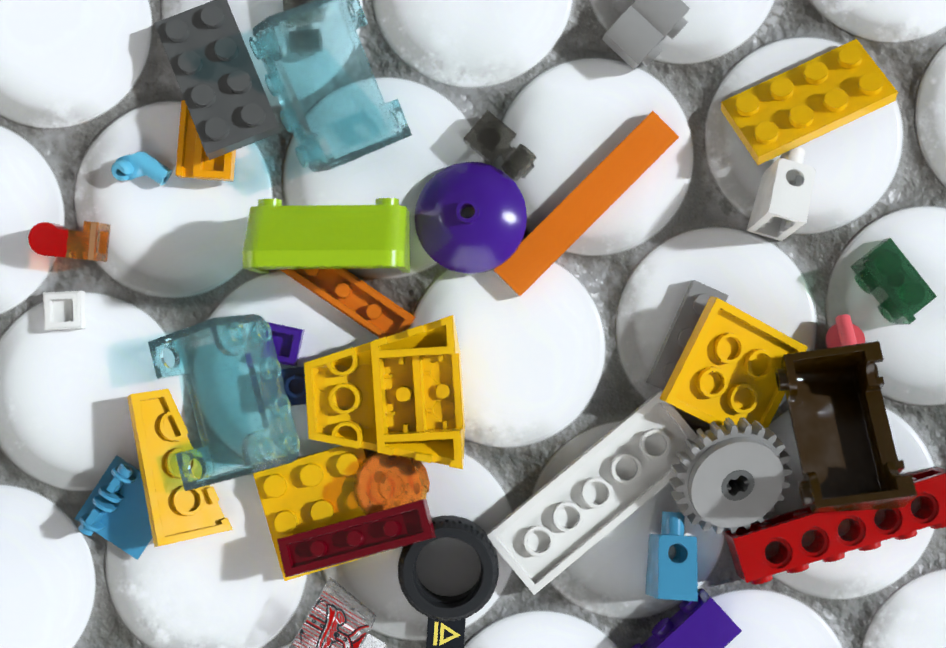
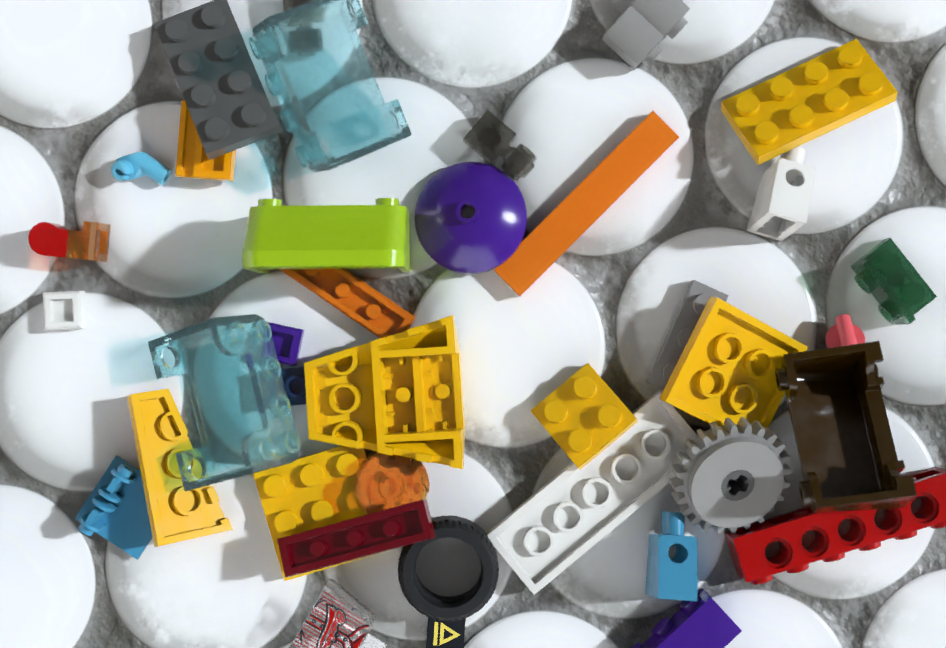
(584, 416): none -> yellow plate

